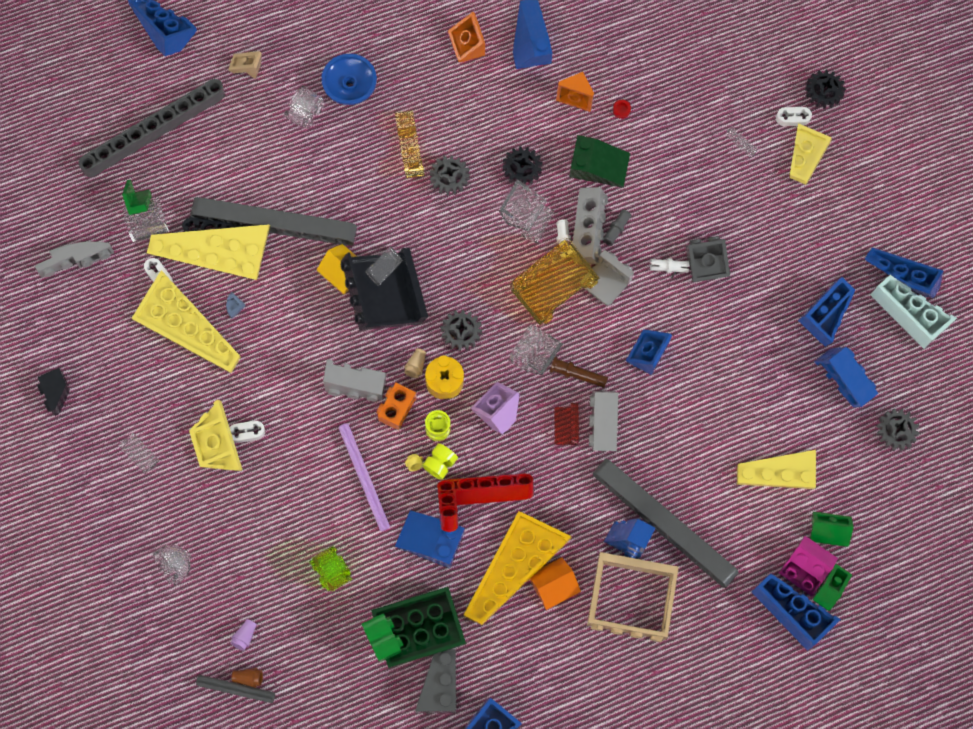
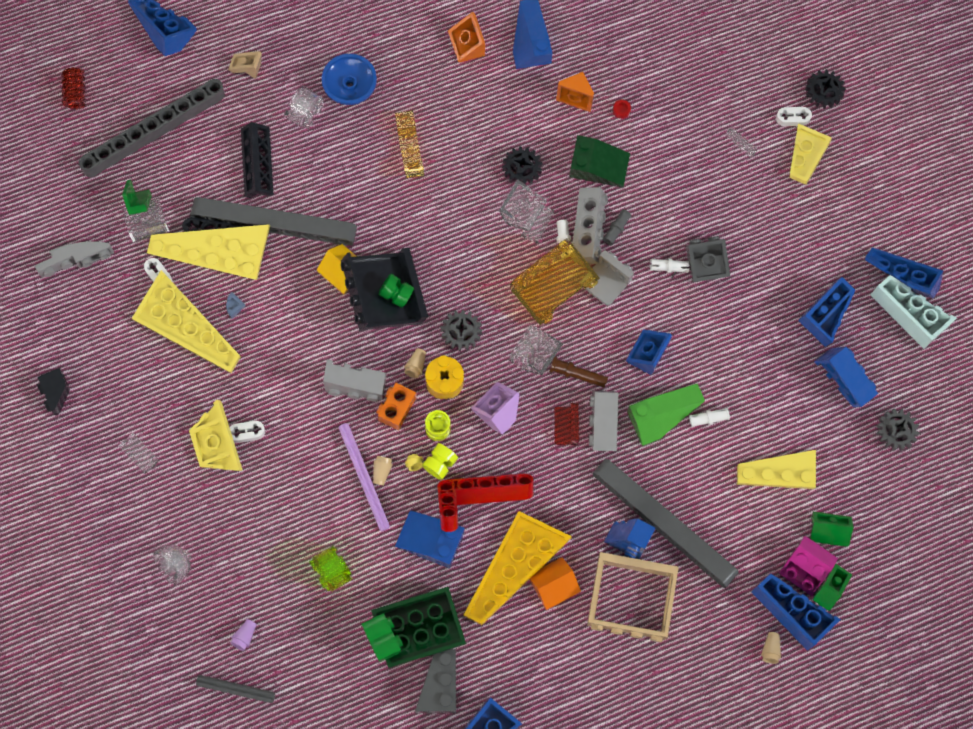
(72, 88): none -> clear red piece
(249, 677): dark orange cone -> none
(252, 158): none -> black fence
(381, 470): none -> tan cone
(384, 266): clear tile -> none
(395, 290): none -> green wheel
(456, 171): dark grey gear -> none
(661, 413): none -> bright green wedge
(709, 417): none -> white pin
(772, 651): none -> tan cone

